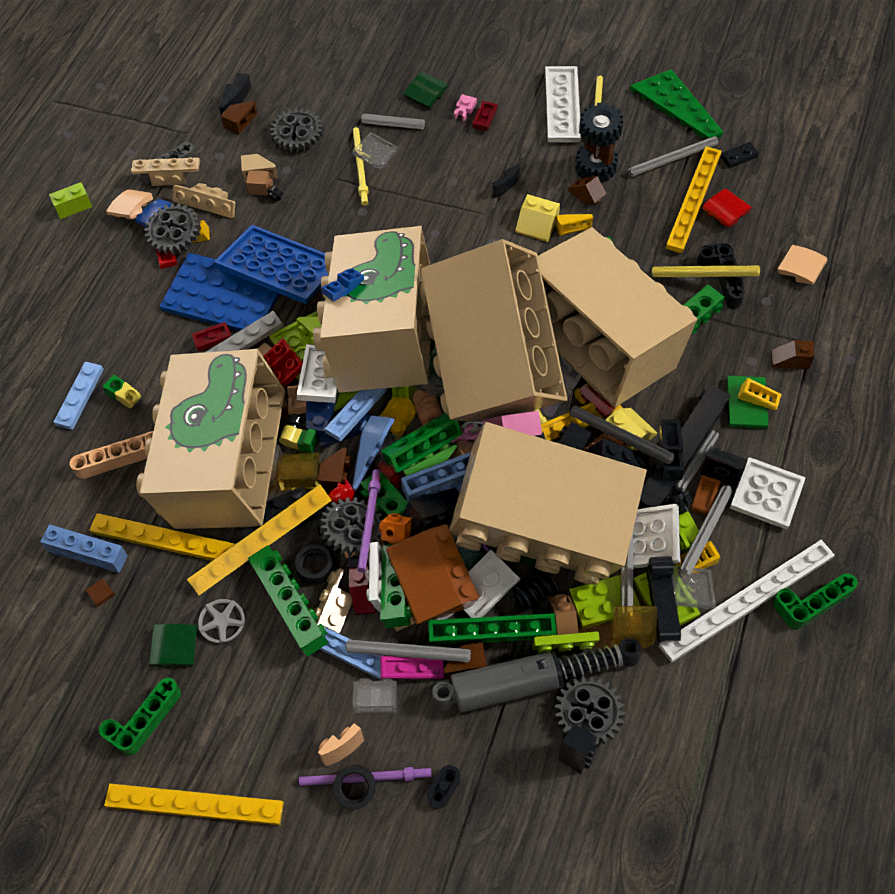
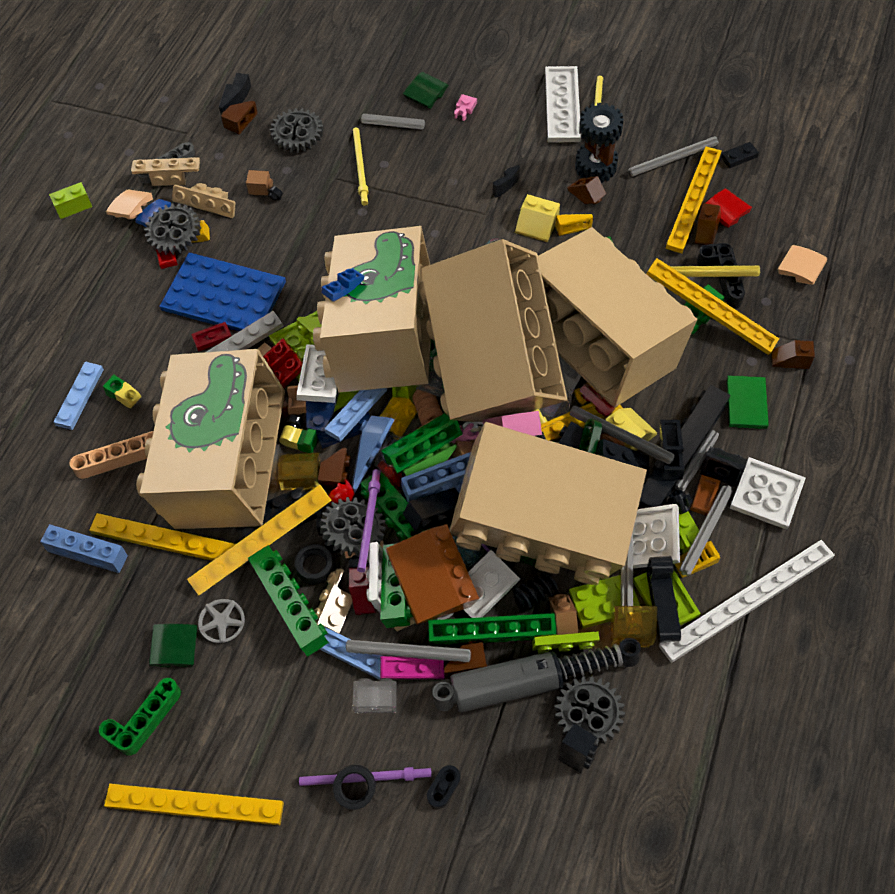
(100, 592): reddish brown tile -> none
(257, 163): tan slope -> none
(275, 263): blue plate -> none
(334, 750): light nougat slope -> none
(375, 150): clear tile -> none
(395, 528): orange brick -> none
(485, 116): dark red plate -> none
(590, 436): none -> dark green beam
(678, 102): green wing -> none
(694, 589): clear tile -> none
(708, 224): none -> reddish brown slope
(712, 306): none -> yellow plate
(751, 397): yellow slope -> none
(818, 598): green beam -> none

